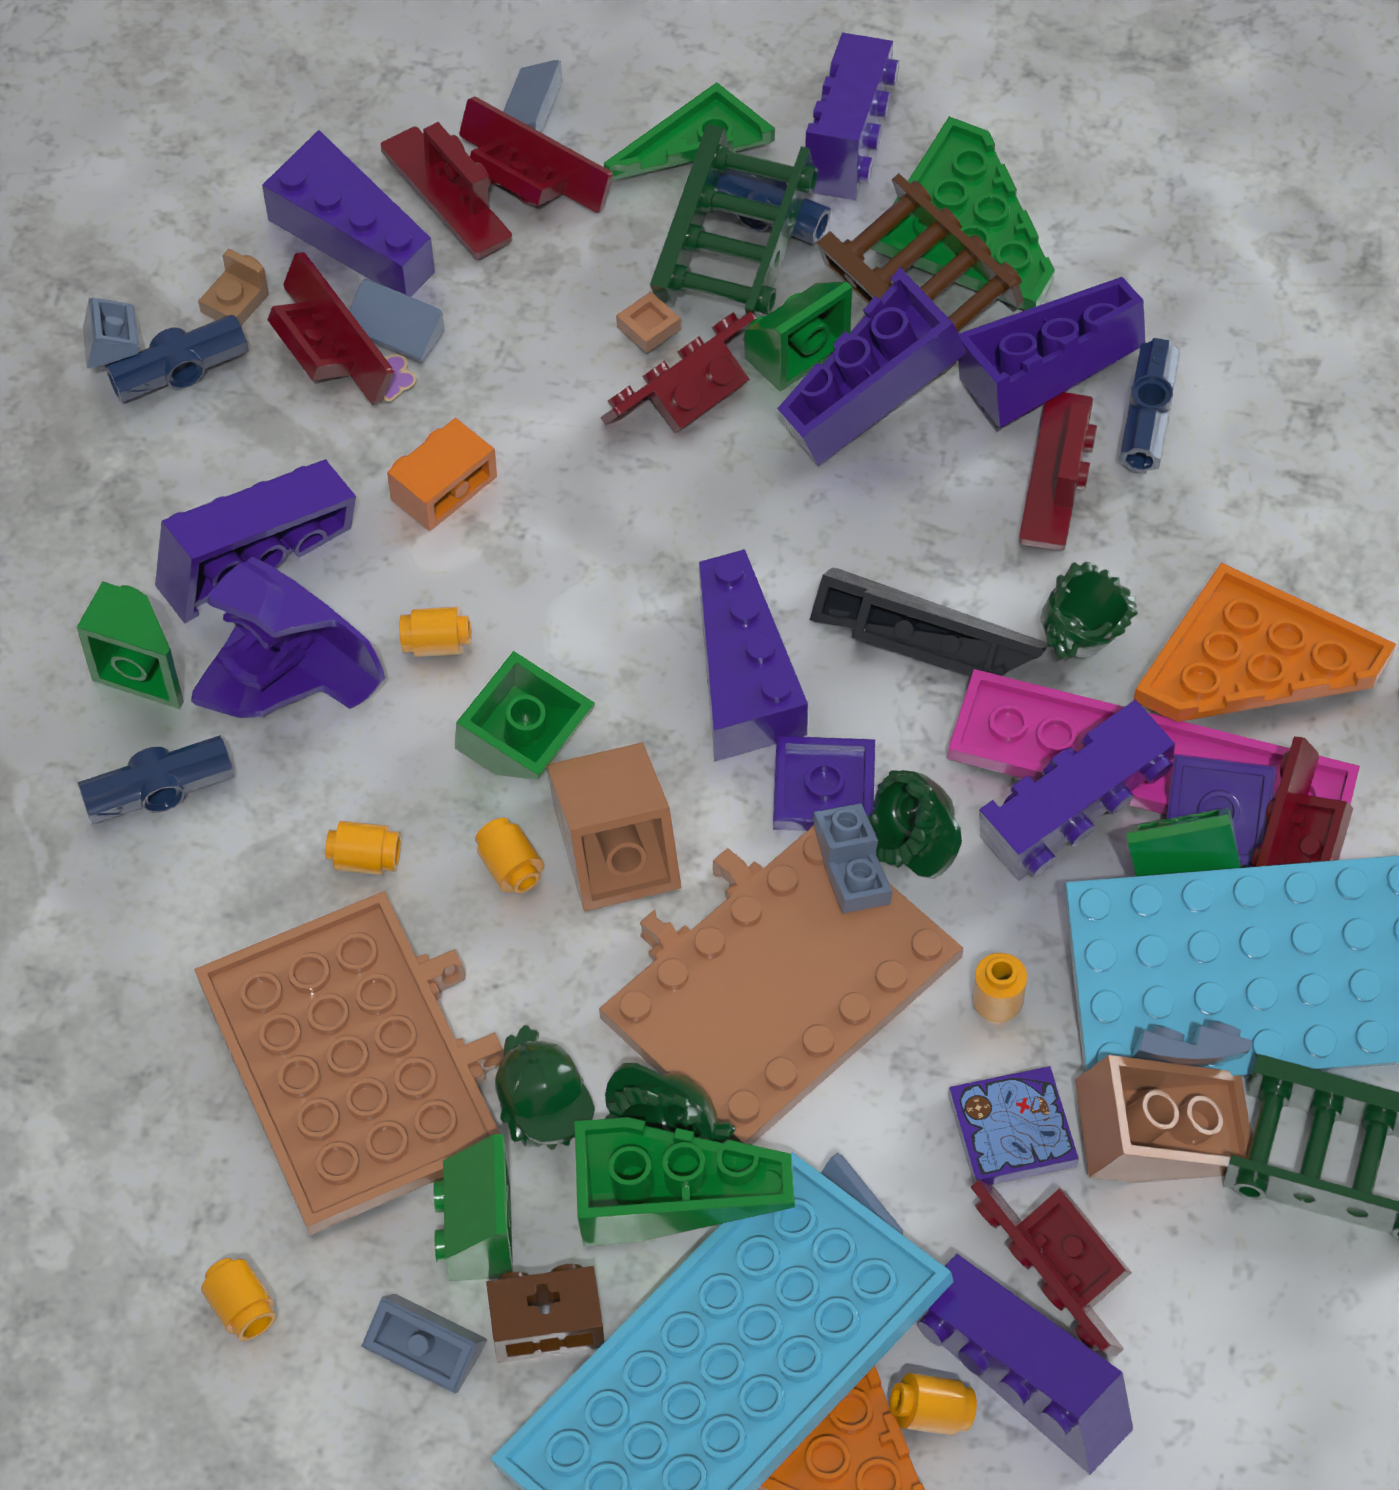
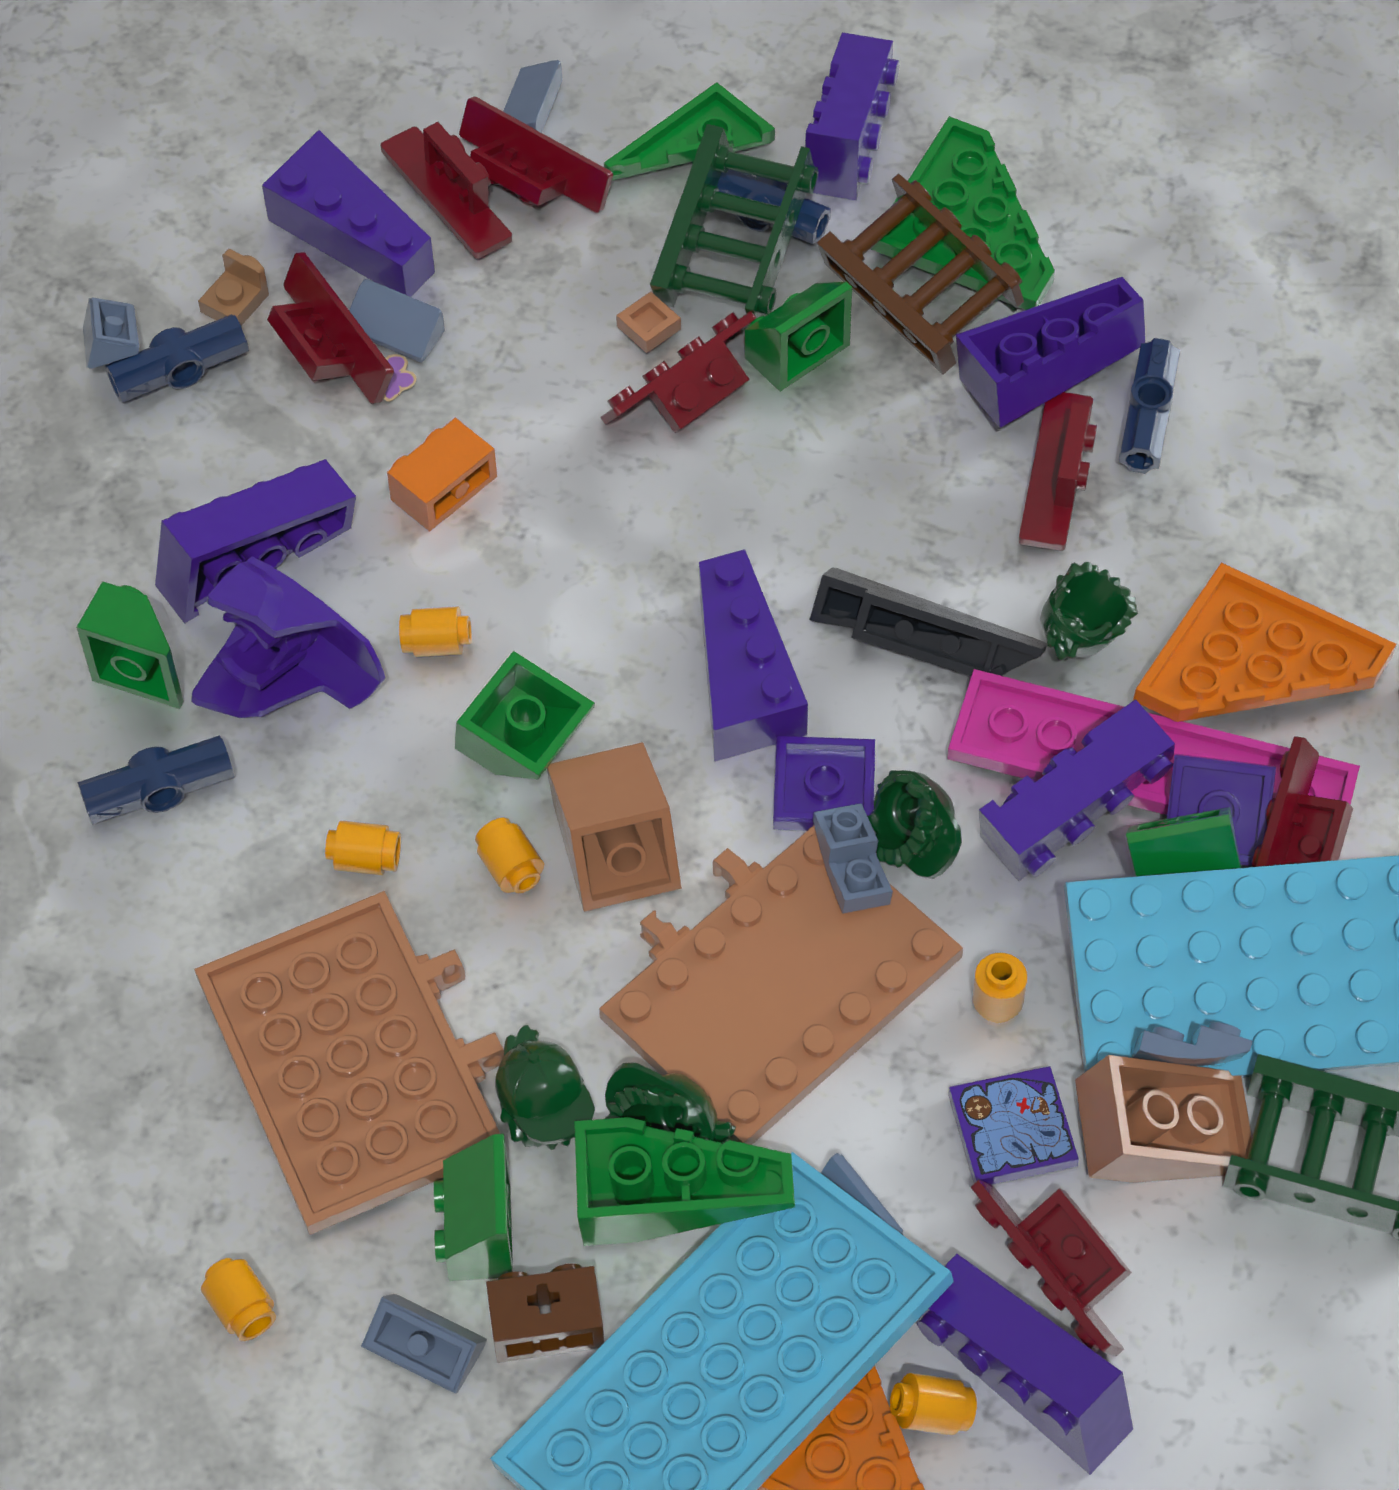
(872, 370): dark purple wedge -> none

